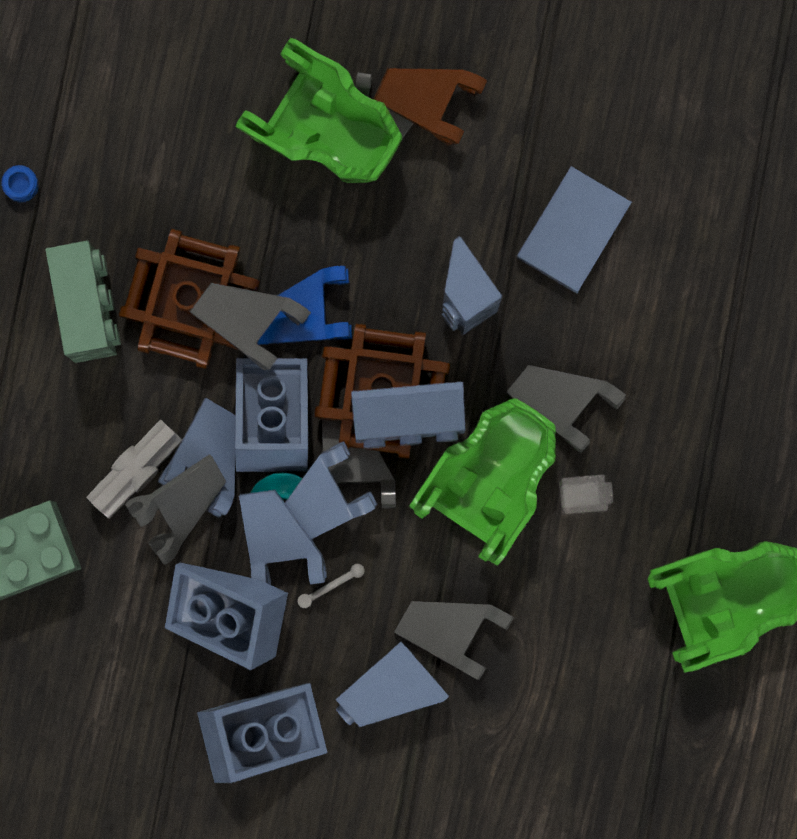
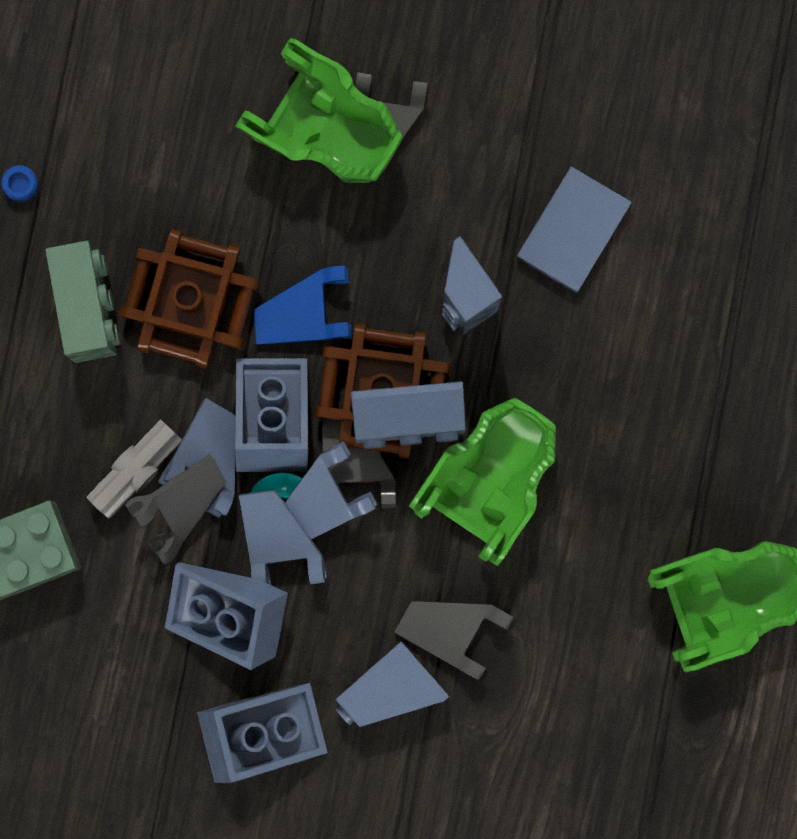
(244, 316): dark grey flag -> none
(305, 600): light grey hinge -> none
(424, 95): reddish brown flag -> none
(563, 398): dark grey flag -> none
(585, 494): clear brick -> none

